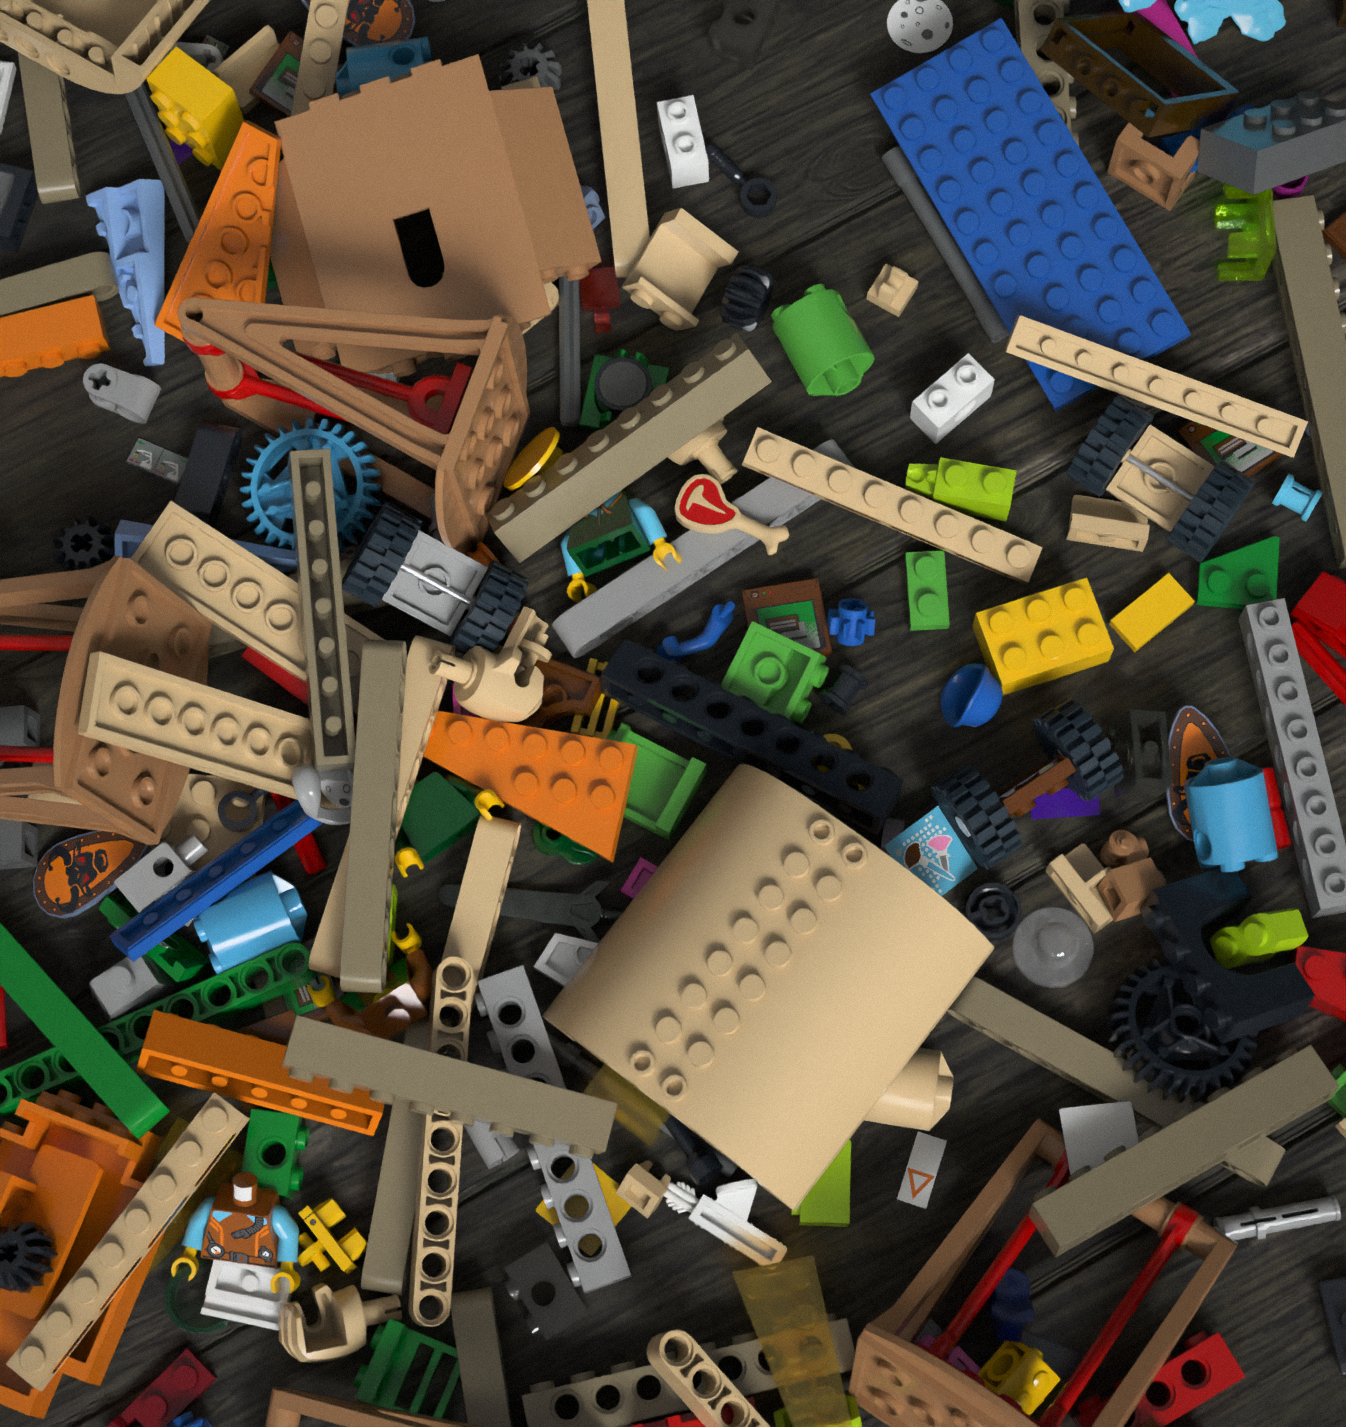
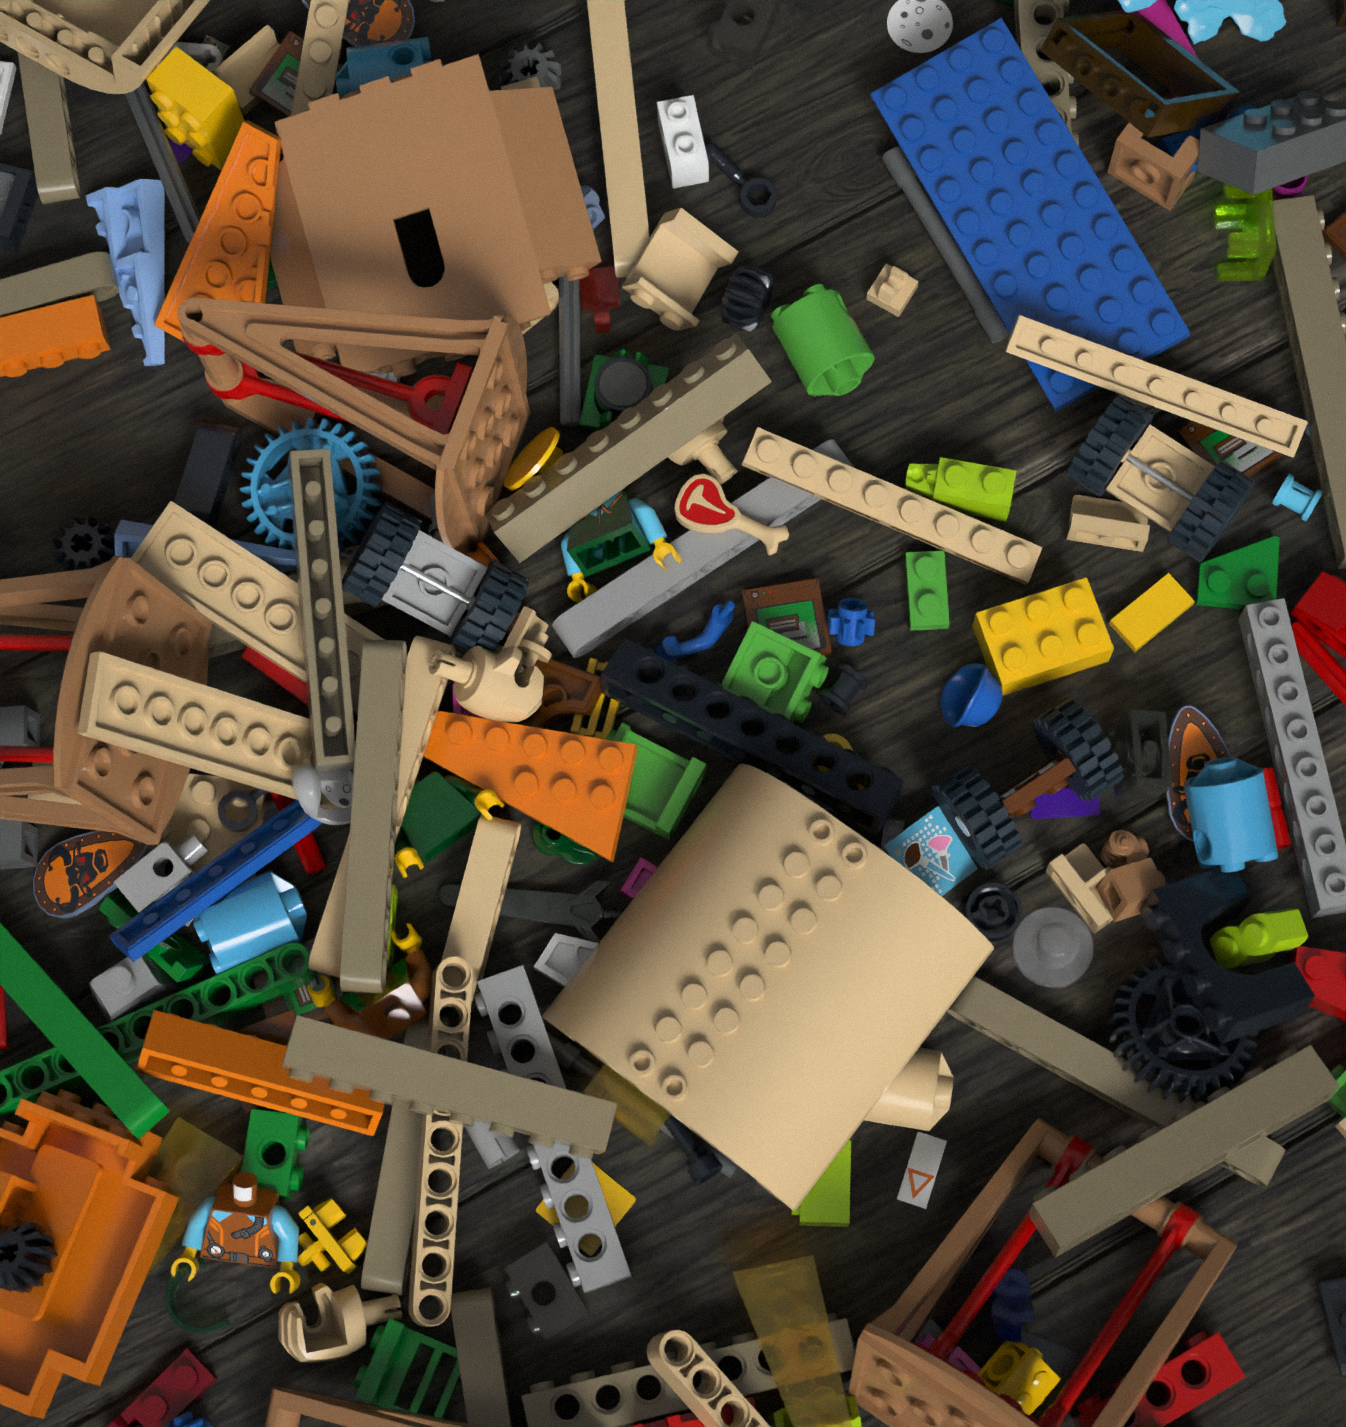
(126, 395): light grey piece -> none
(127, 1242): tan plate -> none
(157, 460): light grey sticker -> none
(244, 1294): white plate -> none
(643, 1189): tan tile -> none
(728, 1218): white piece -> none
(952, 398): white brick -> none
(1095, 1131): white sticker -> none
(1322, 1210): light grey pin -> none

